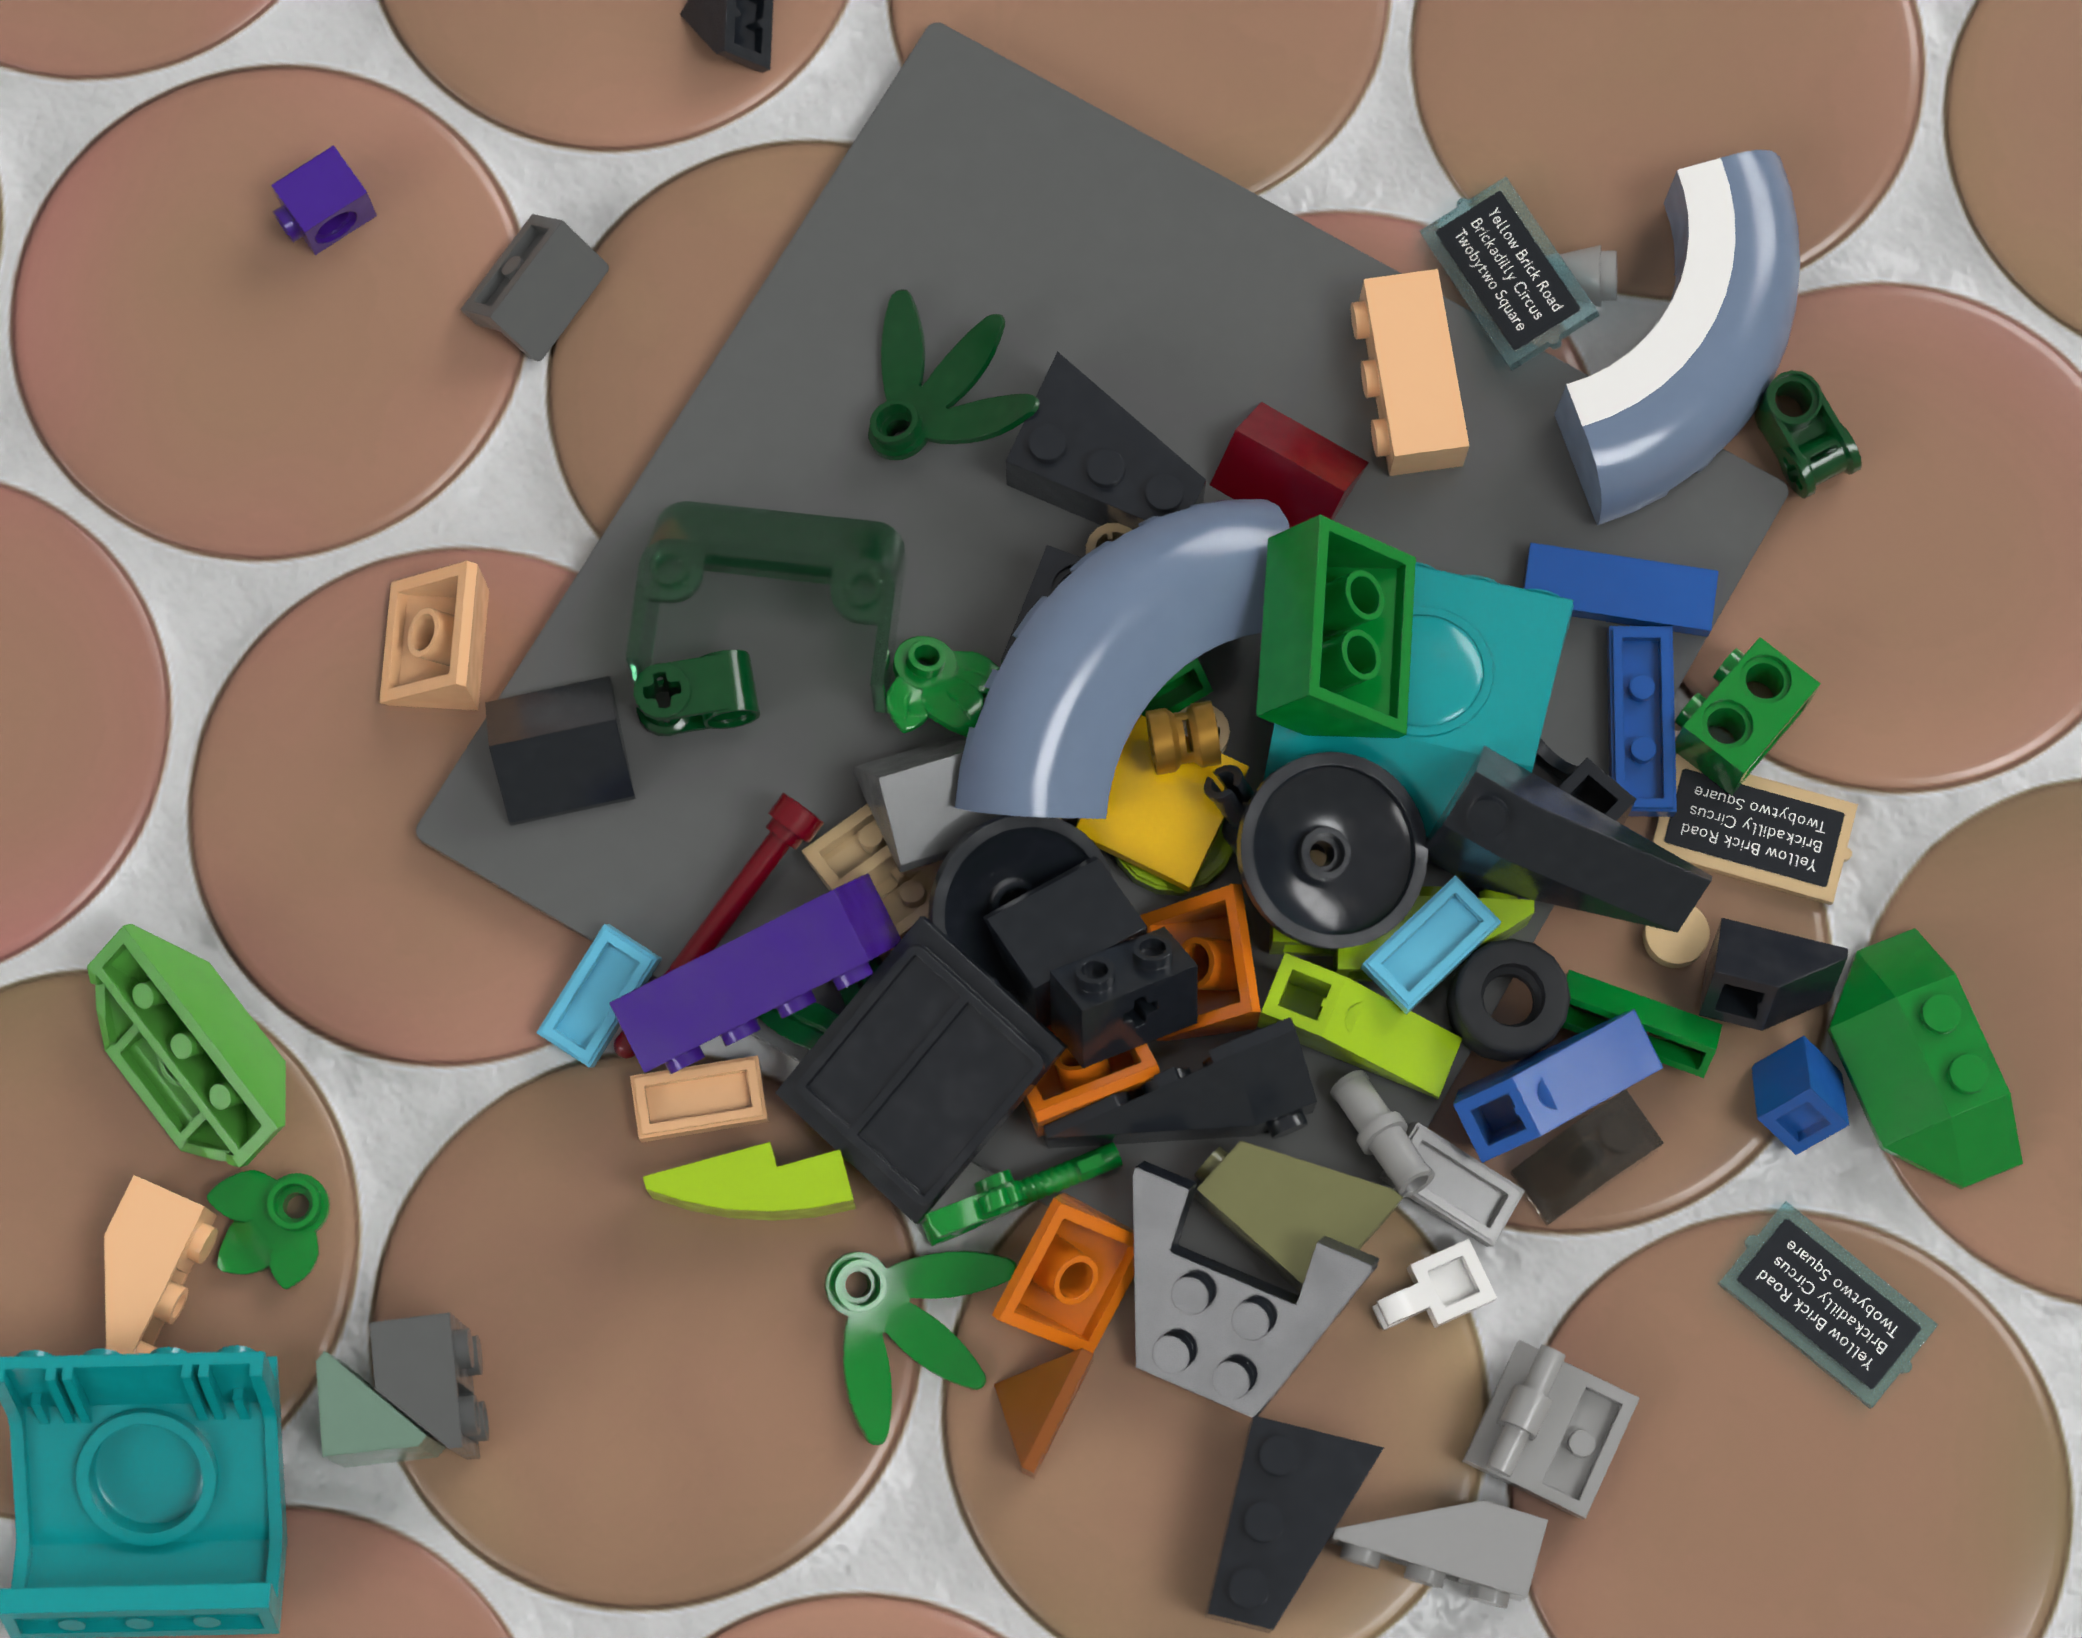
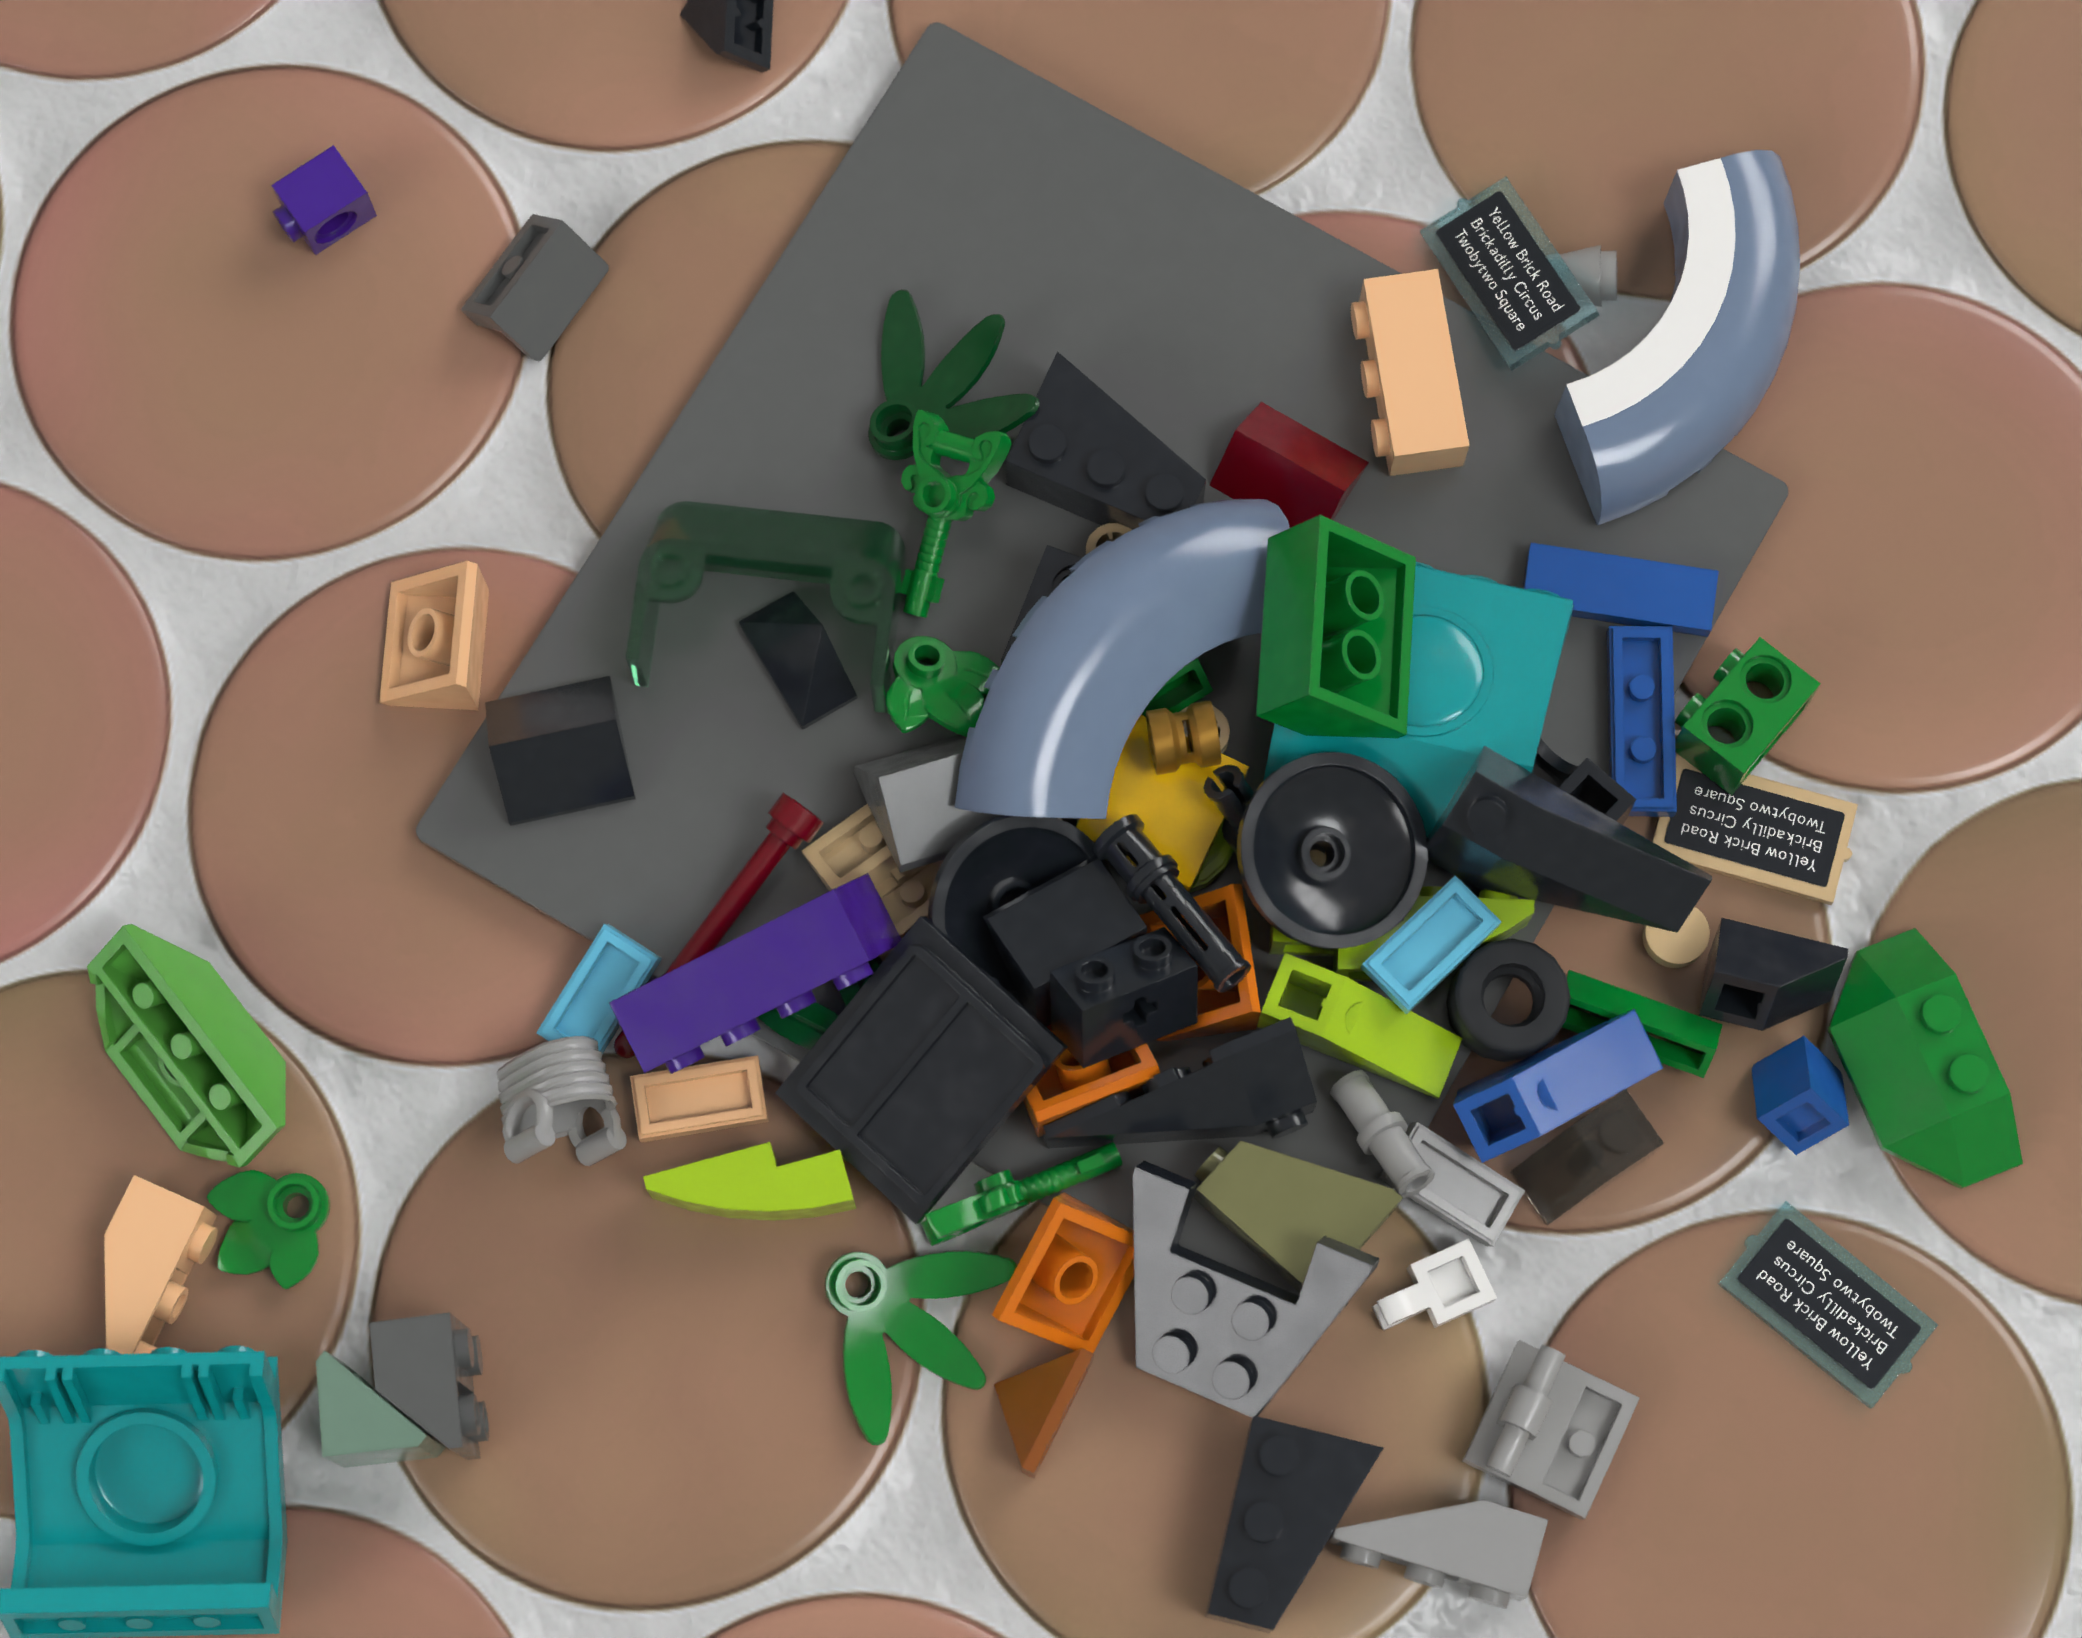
(547, 1096): none -> light grey piece
(703, 692): dark green piece -> none
(799, 659): none -> black slope
(945, 496): none -> green piece
(1152, 875): none -> black pin
(1809, 445): dark green piece -> none

